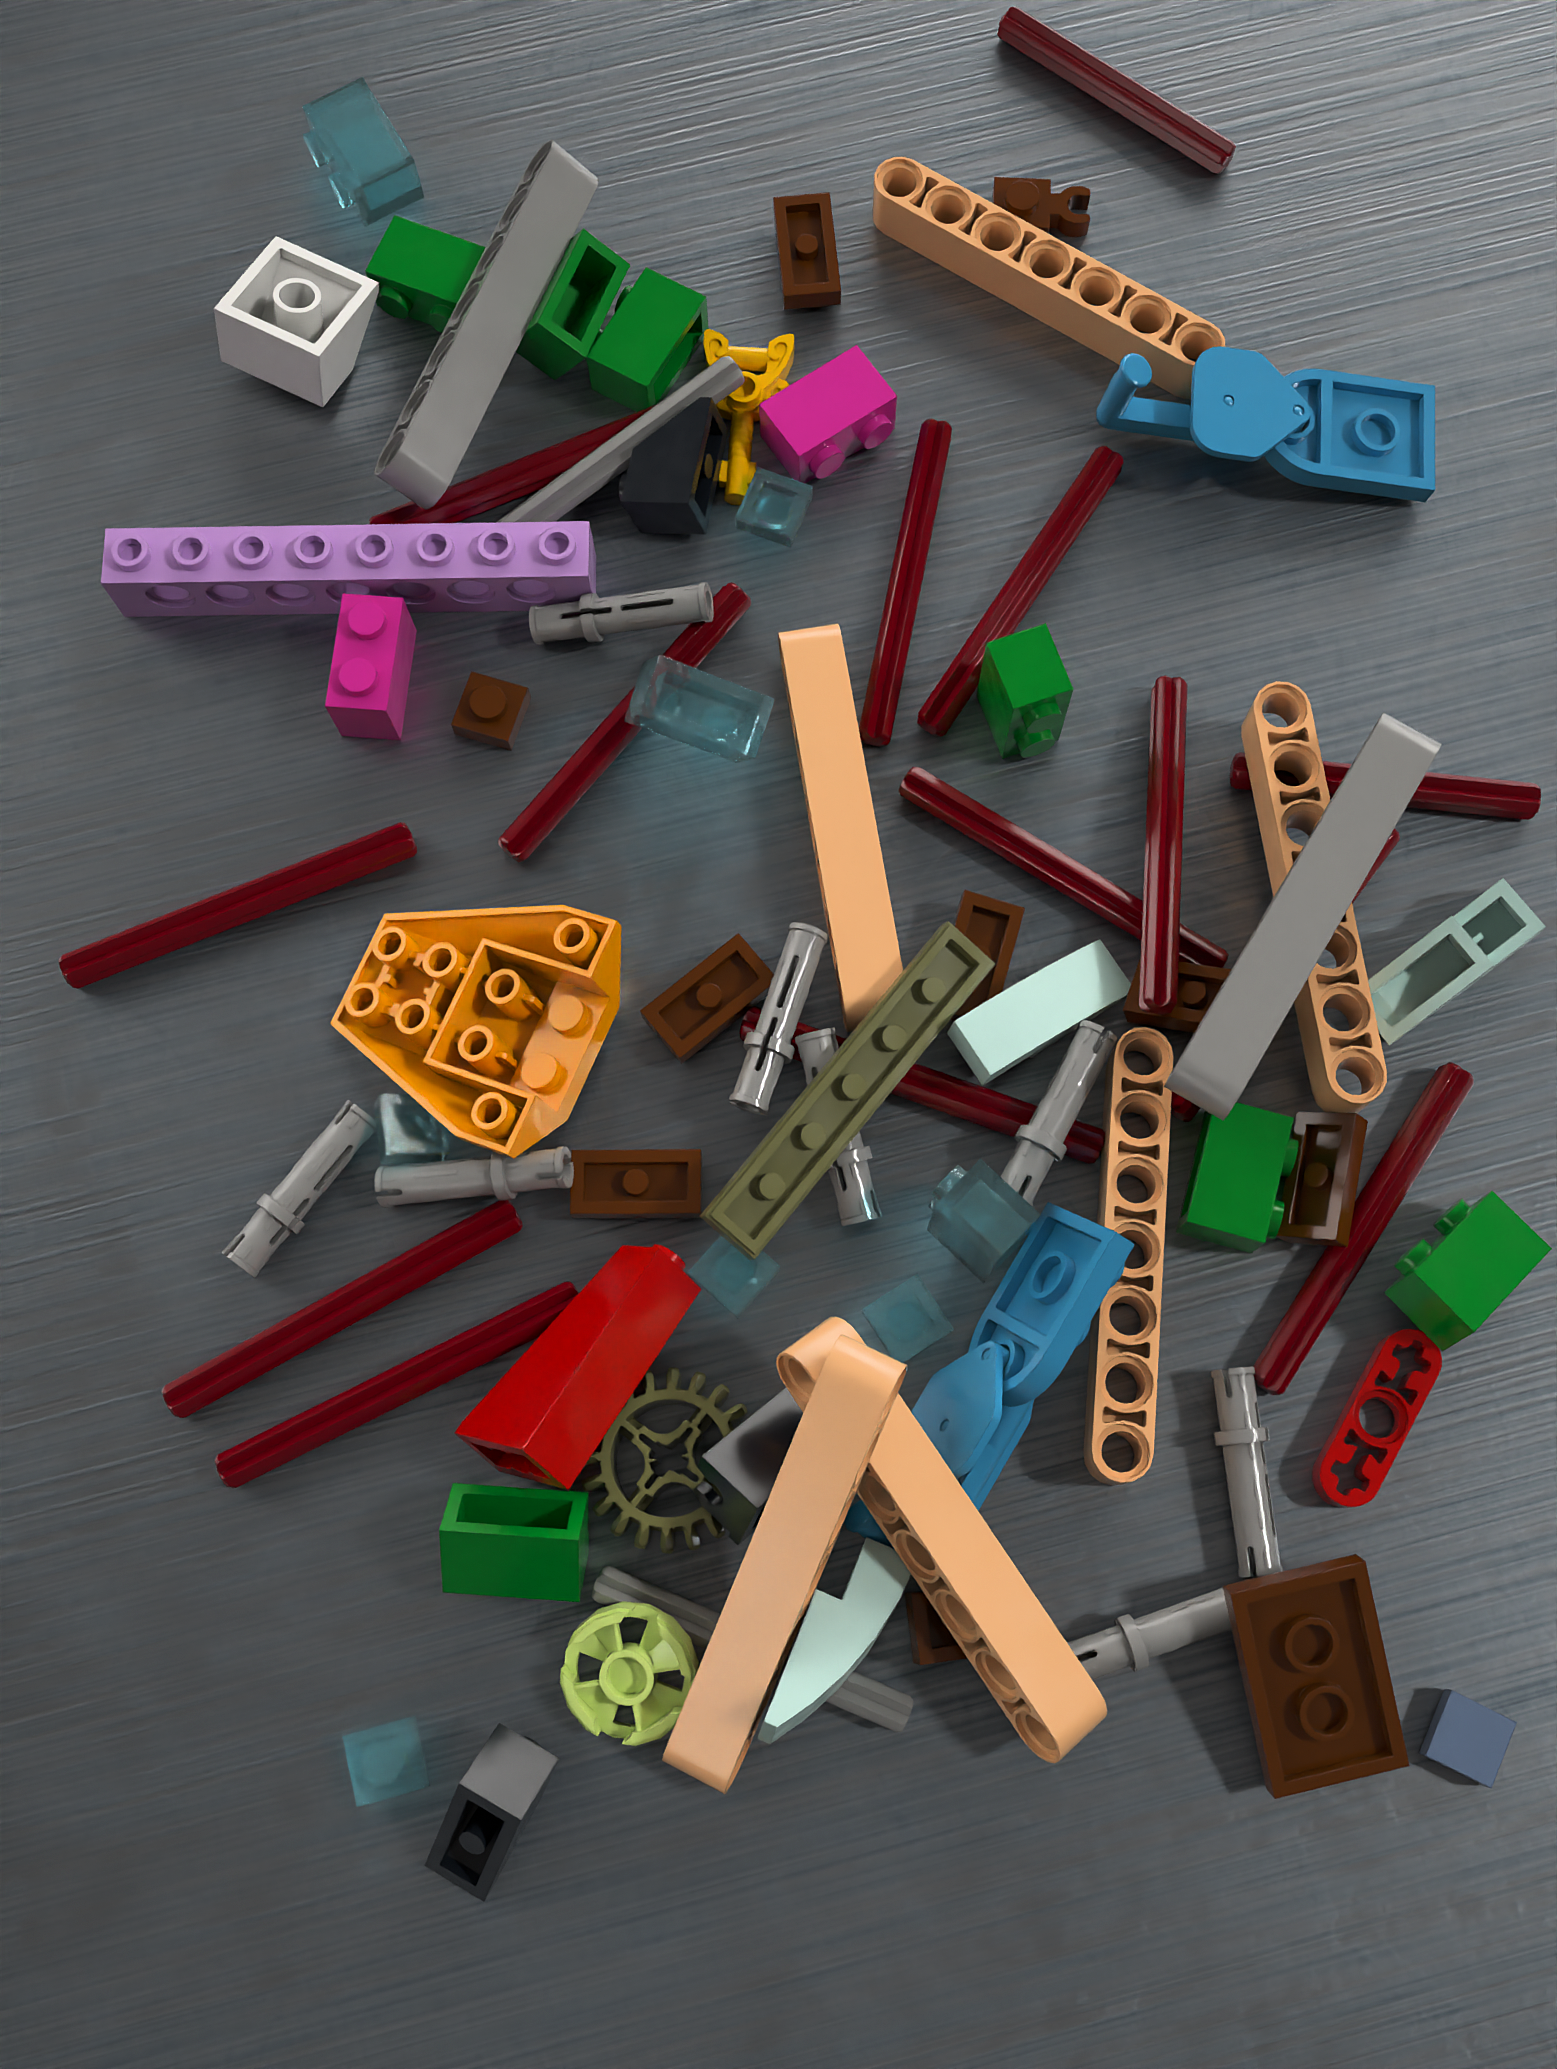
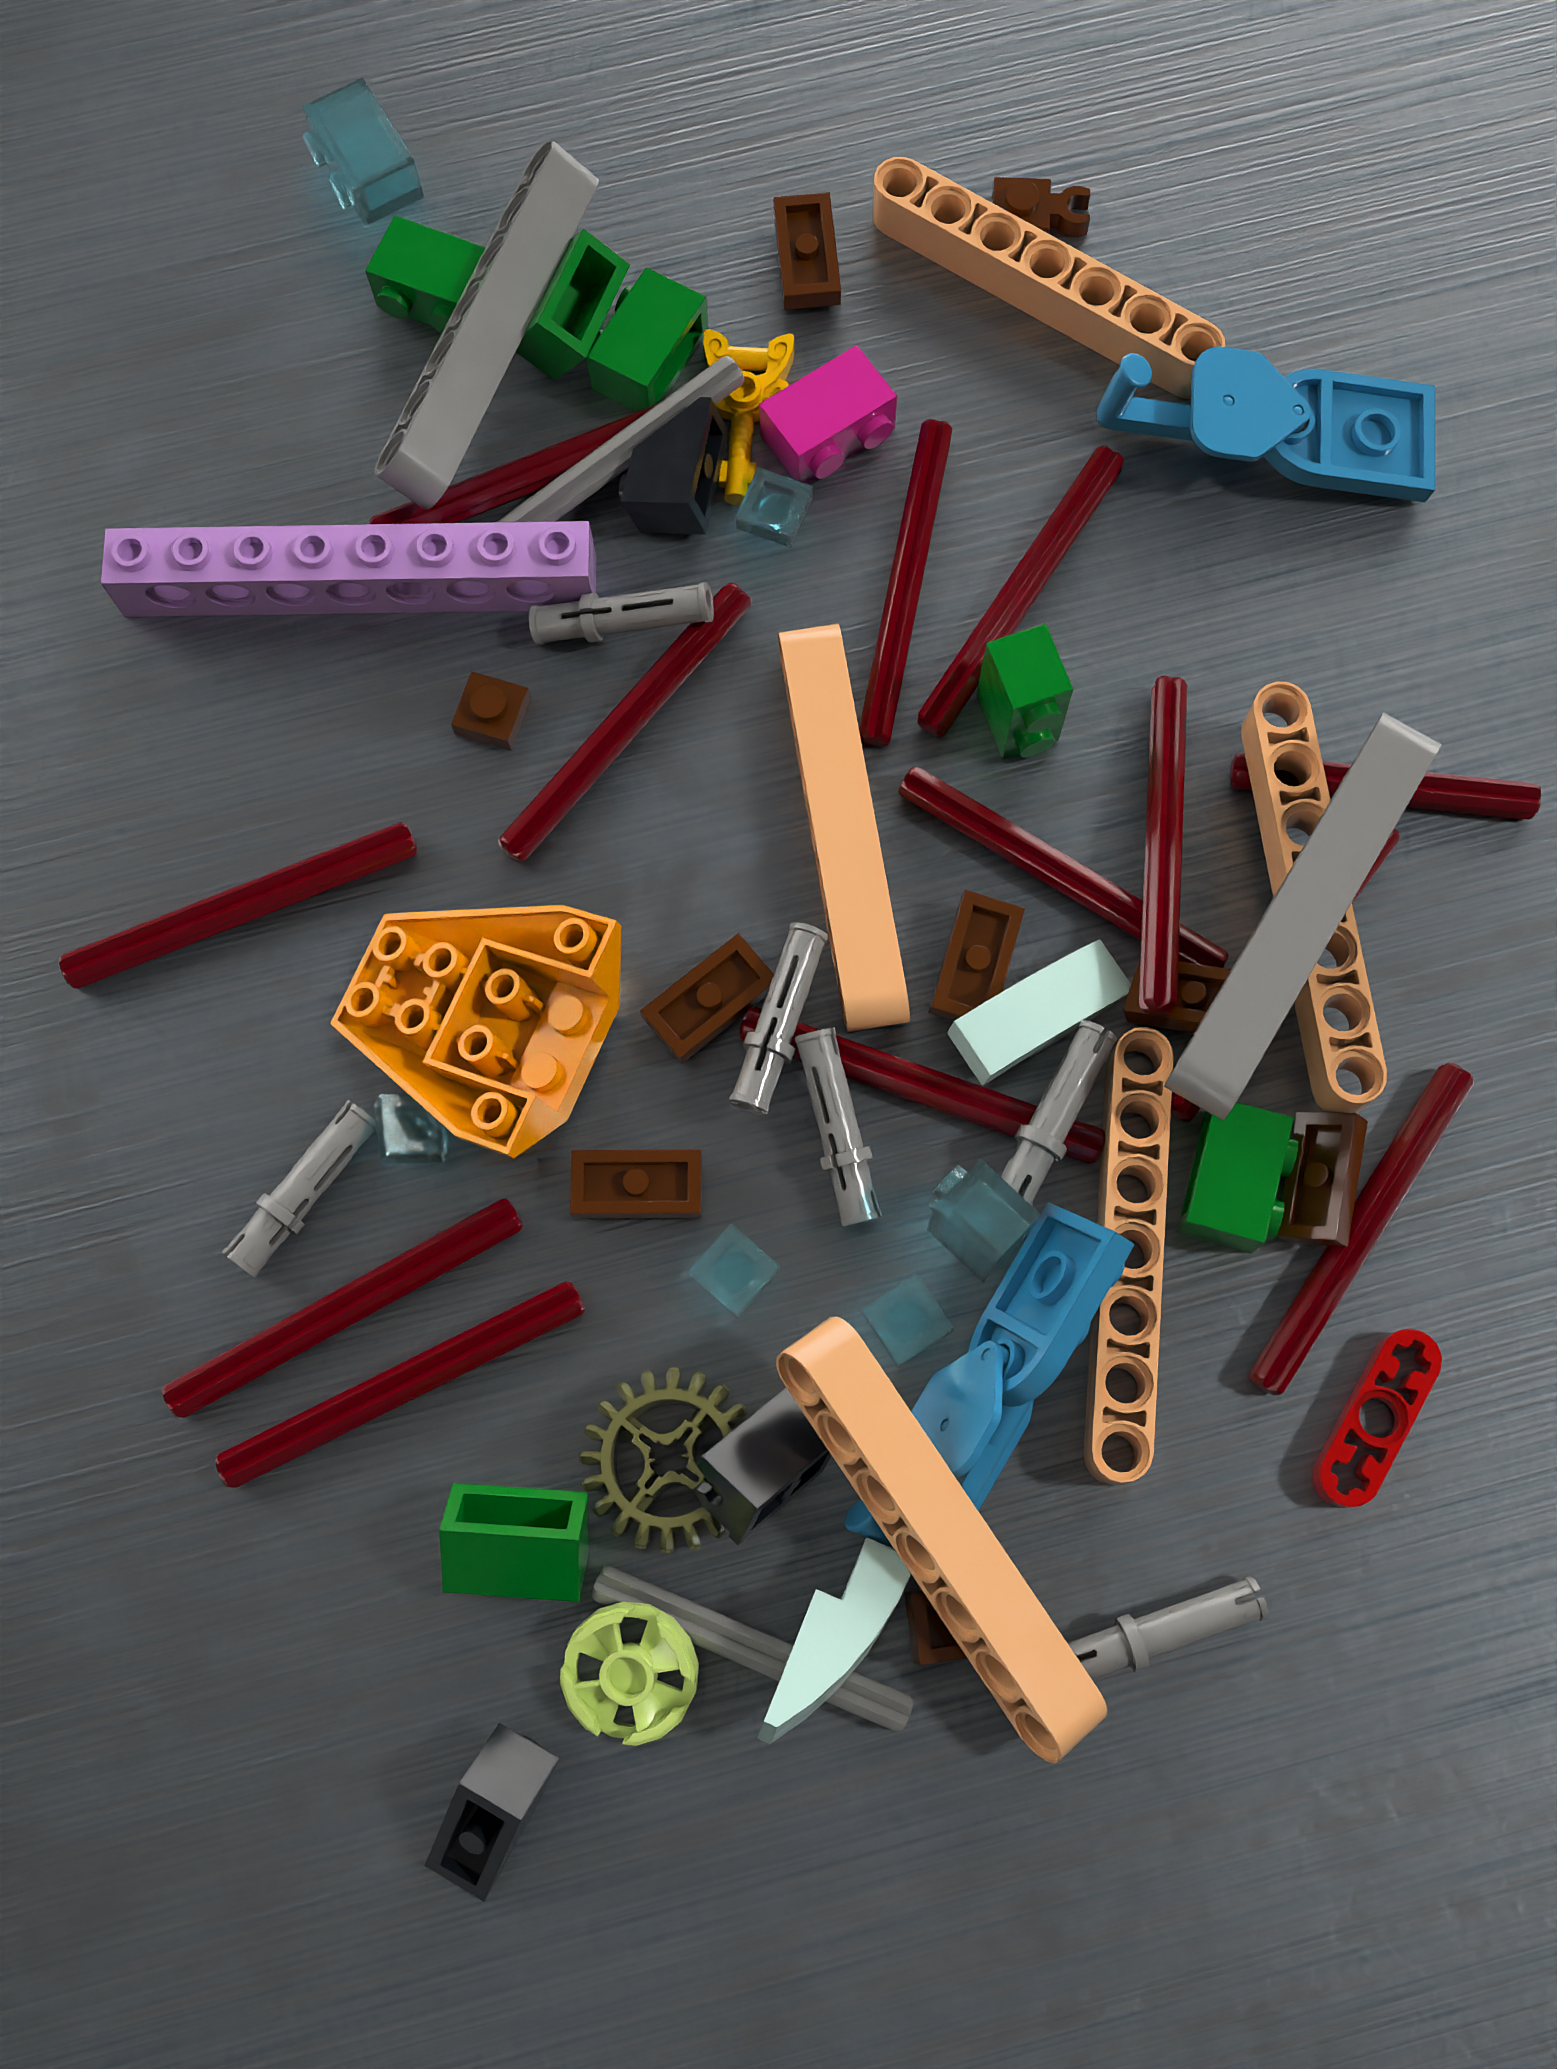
(295, 320): white slope -> none
(371, 666): dark pink brick -> none
(386, 1761): clear light blue plate -> none
(474, 1177): light grey pin -> none
(582, 1369): red slope -> none
(699, 709): clear light blue brick -> none
(784, 1561): light nougat beam -> none
(847, 1091): olive tile -> none
(1116, 90): dark red axle -> none
(1246, 1471): light grey pin -> none
(1316, 1676): reddish brown plate -> none
(1451, 959): light aqua slope -> none
(1466, 1270): green brick -> none
(1468, 1738): sand blue tile -> none

